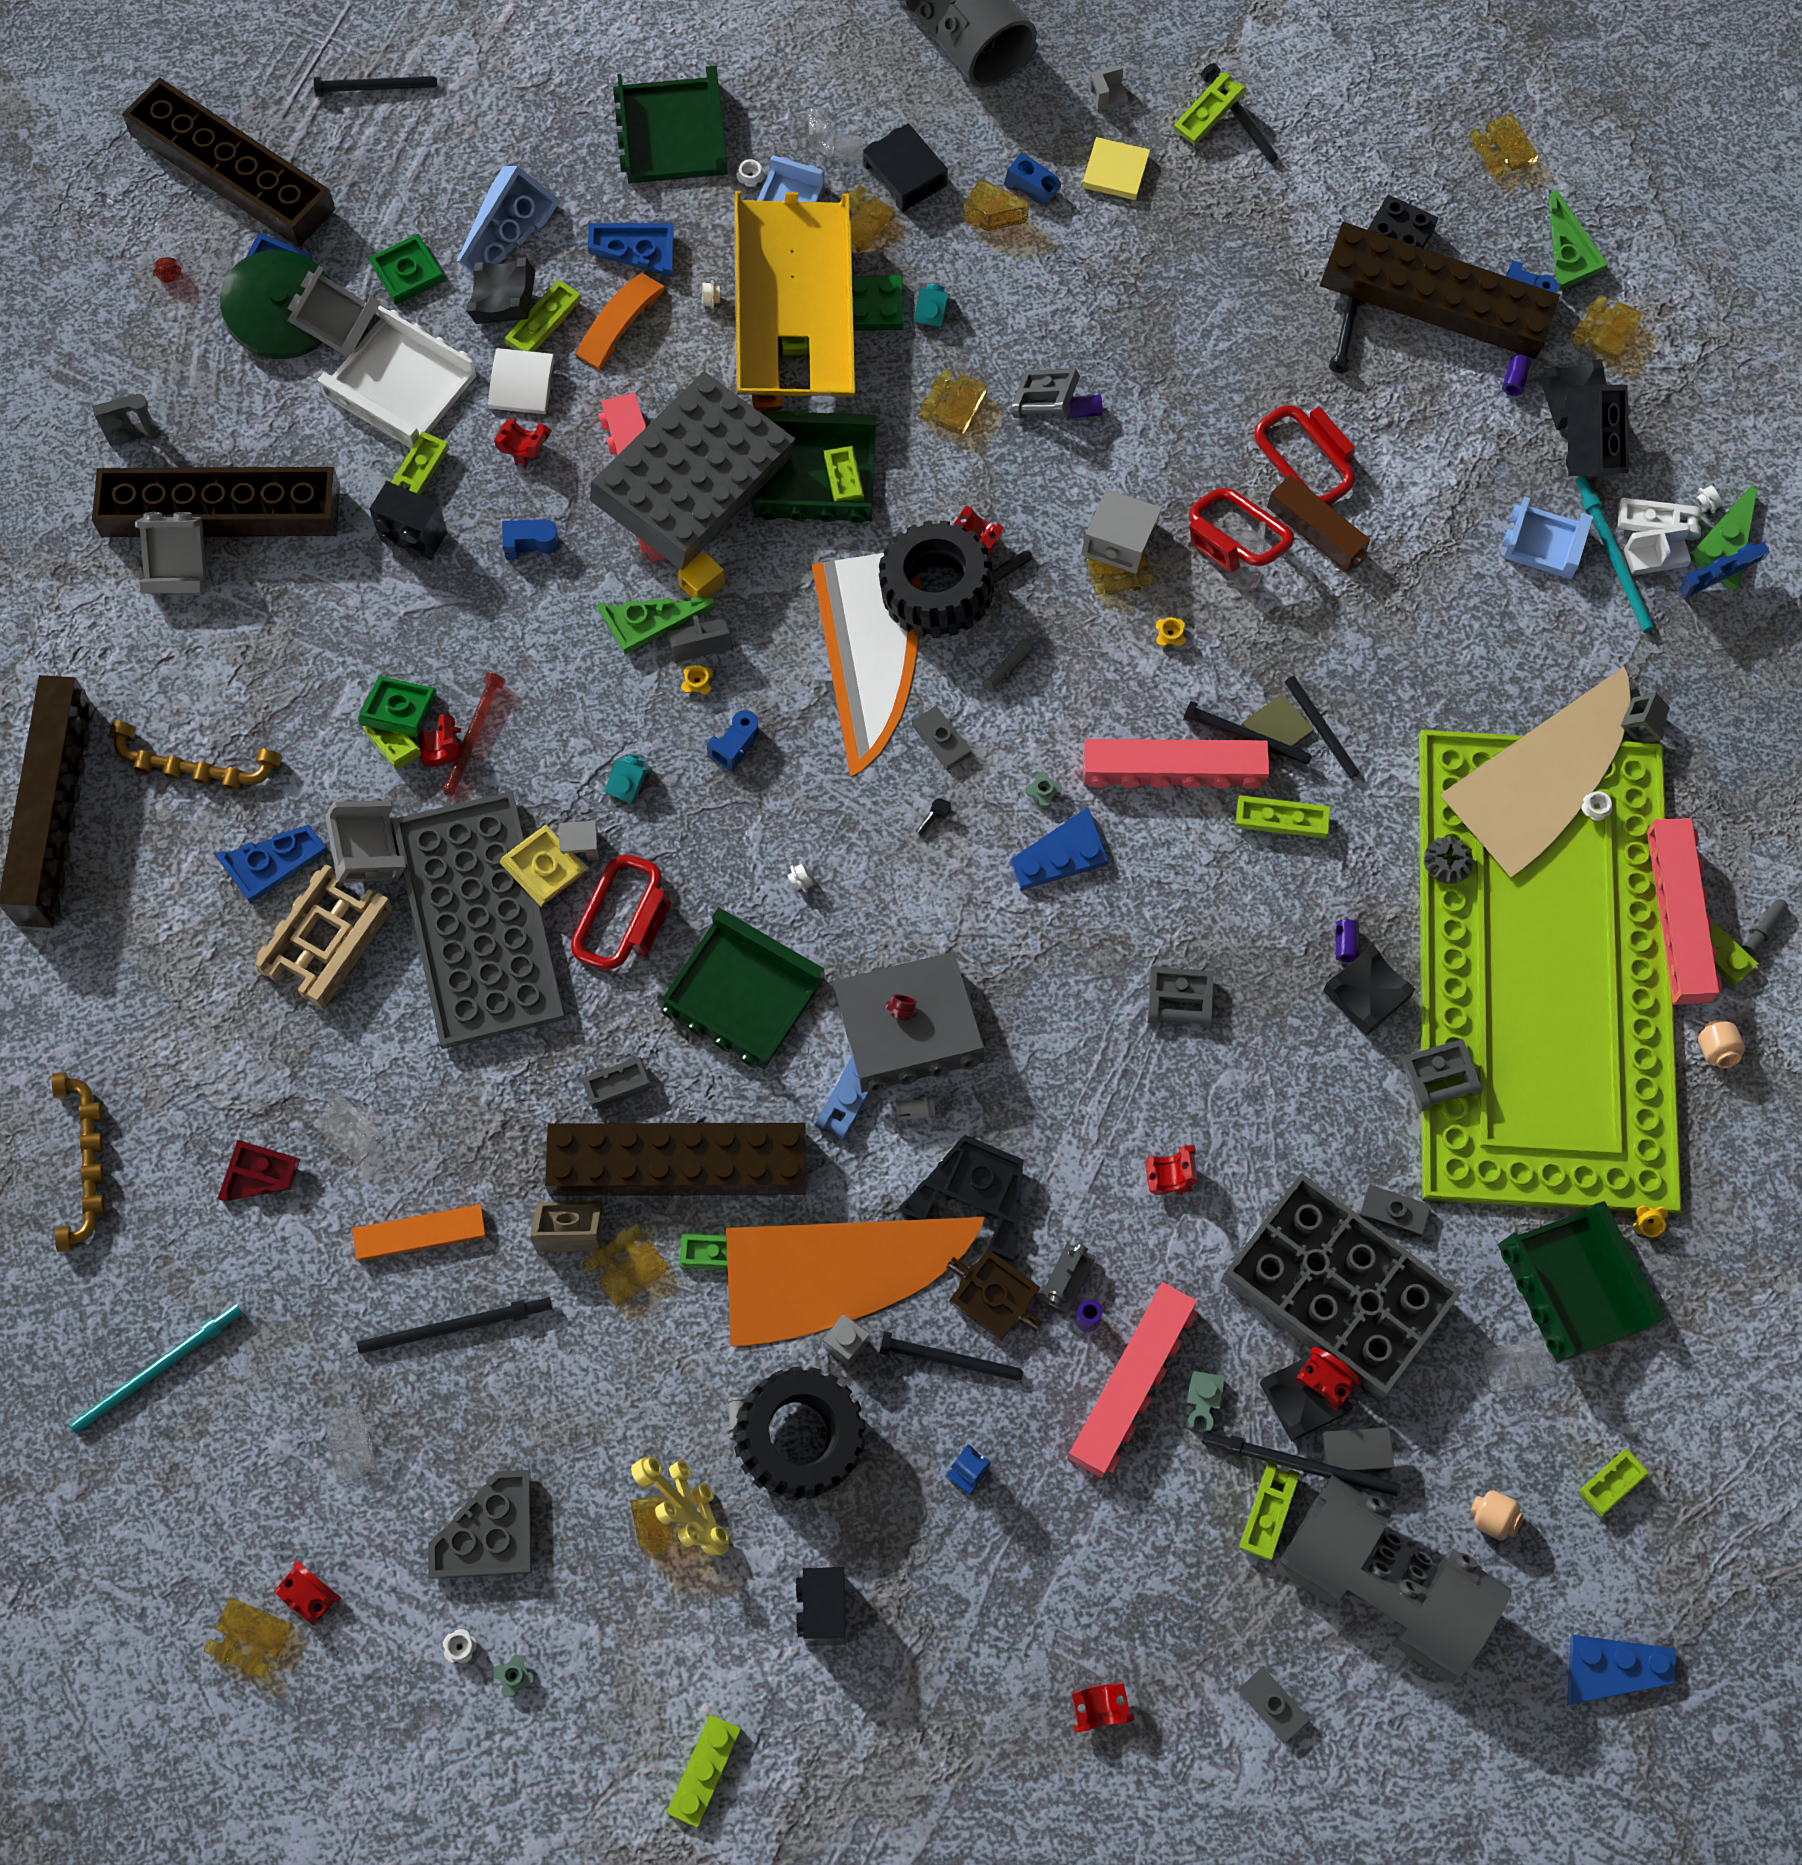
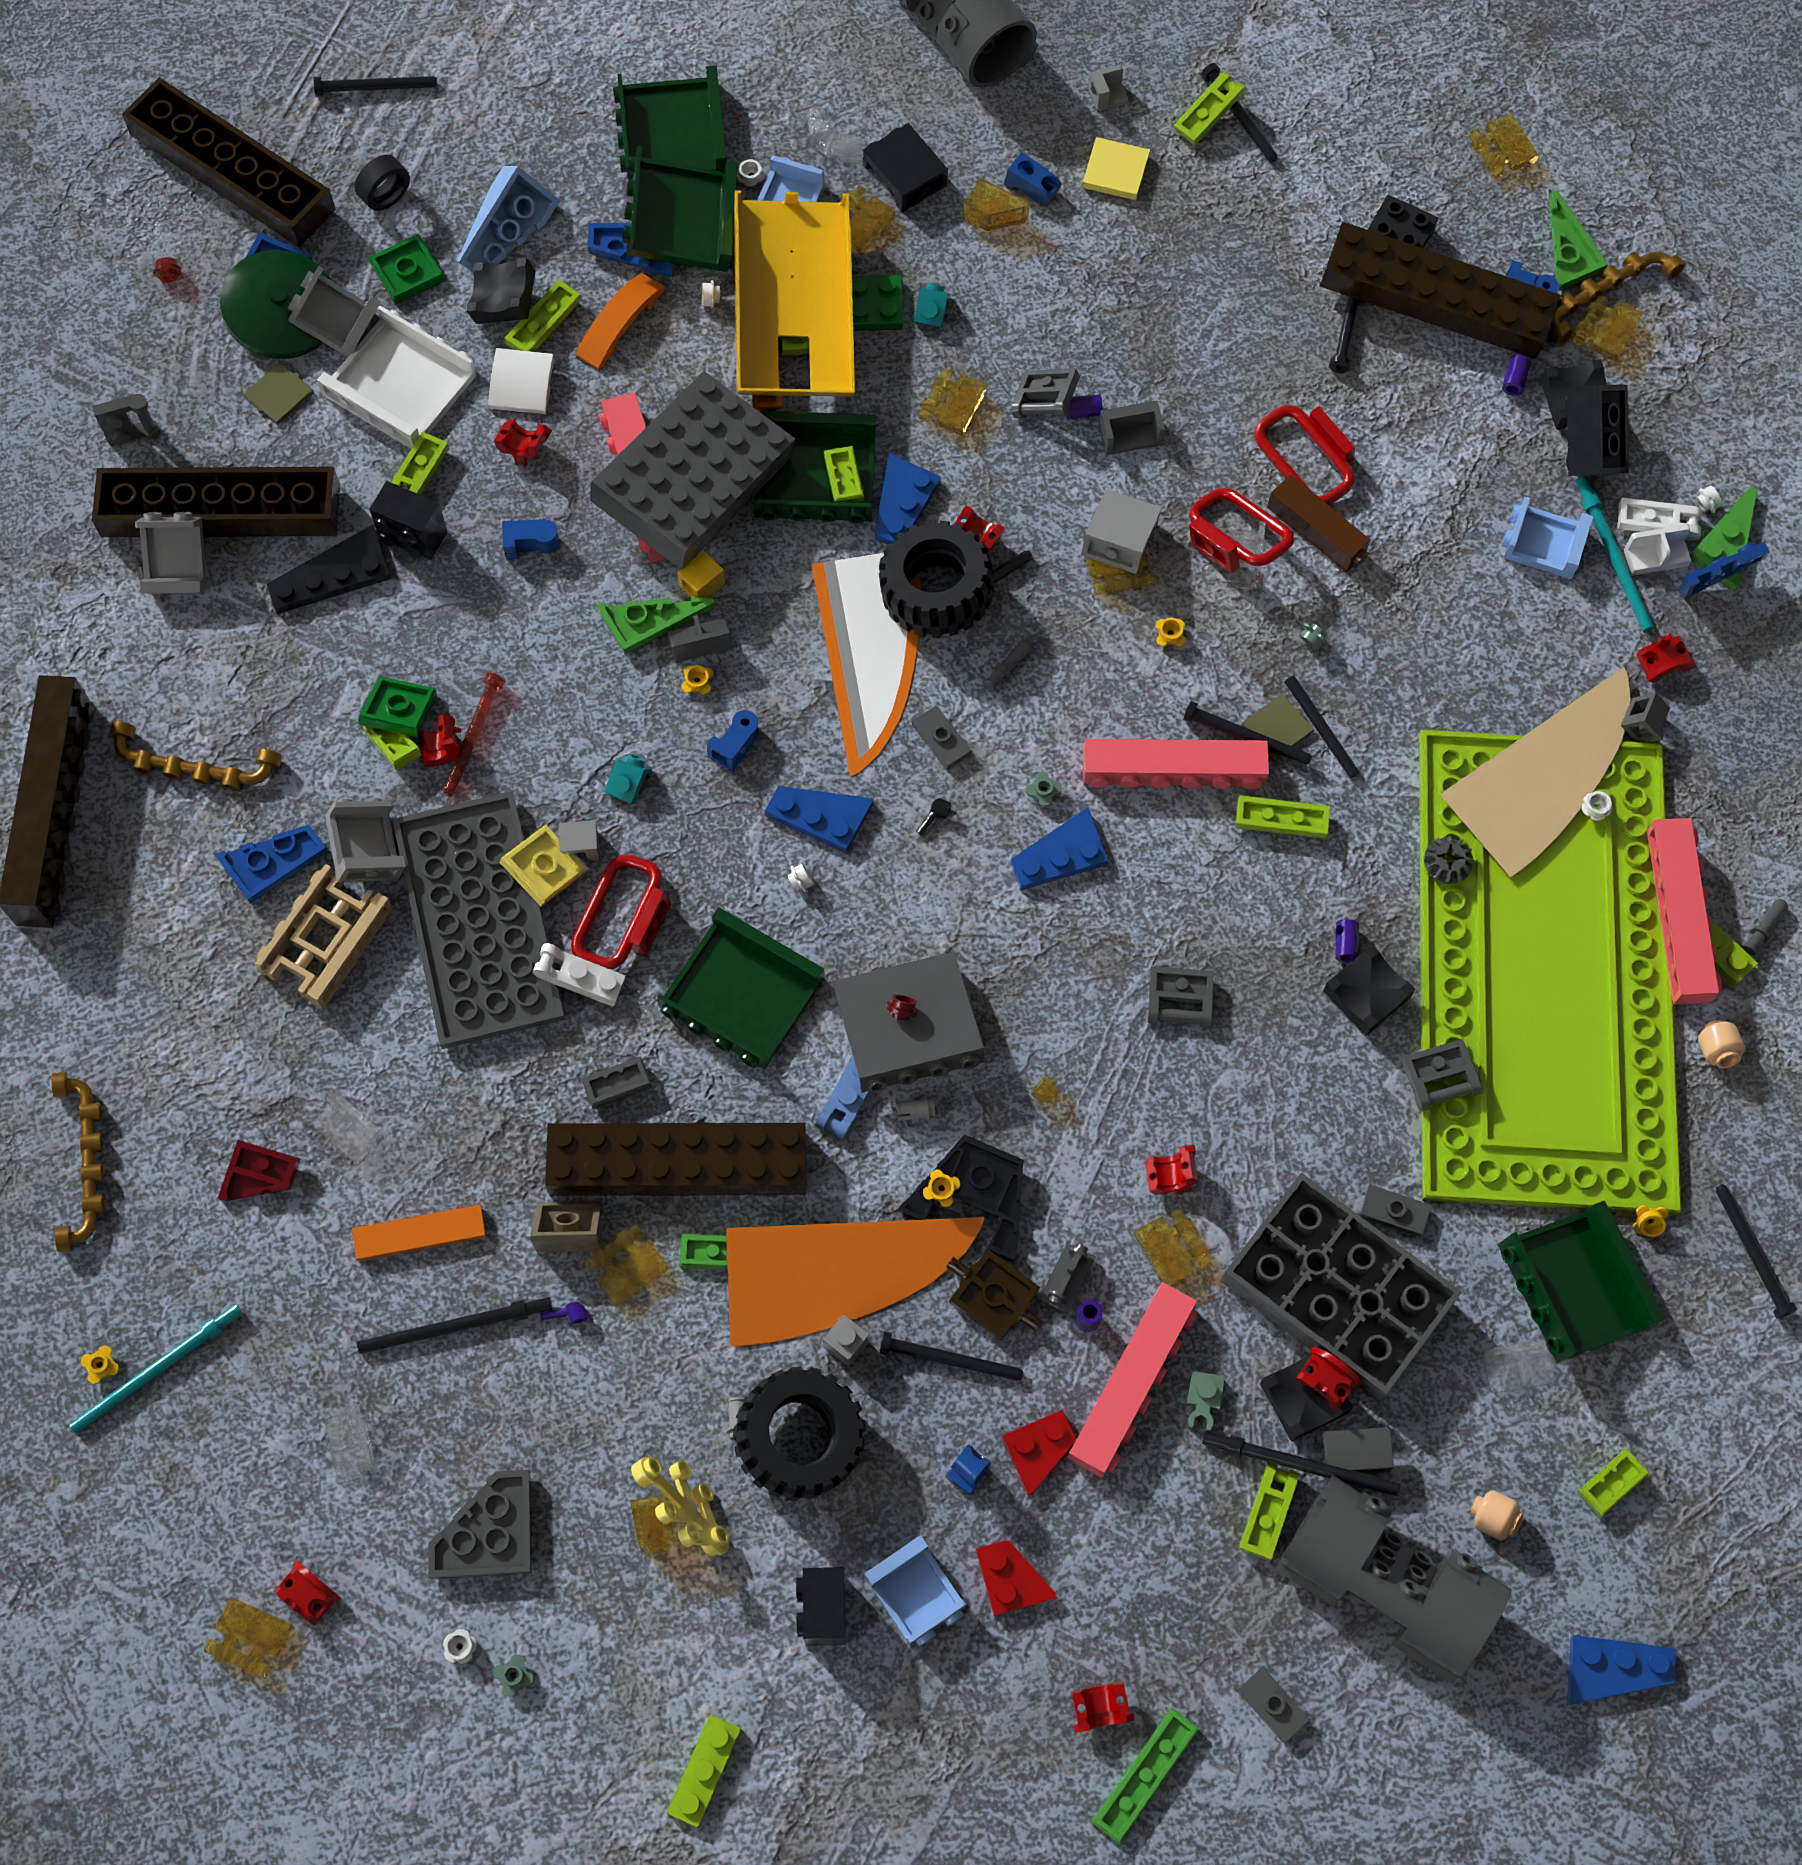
(109, 1367): none -> yellow plate
(278, 393): none -> olive piece
(339, 570): none -> black wing
(374, 174): none -> black tyre
(575, 1311): none -> dark purple hand
(579, 975): none -> white plate
(680, 213): none -> dark green panel
(820, 815): none -> blue wing
(903, 497): none -> blue wing
(915, 1592): none -> light blue panel
(938, 1179): none -> yellow plate
(1011, 1579): none -> red wing
(1039, 1448): none -> red wing
(1045, 1090): none -> clear yellow plate
(1131, 427): none -> dark grey panel
(1145, 1775): none -> bright green tile
(1164, 1252): none -> clear yellow plate
(1314, 636): none -> sand green plate
(1612, 278): none -> pearl gold bar
(1665, 658): none -> red piece
(1783, 1307): none -> black bar

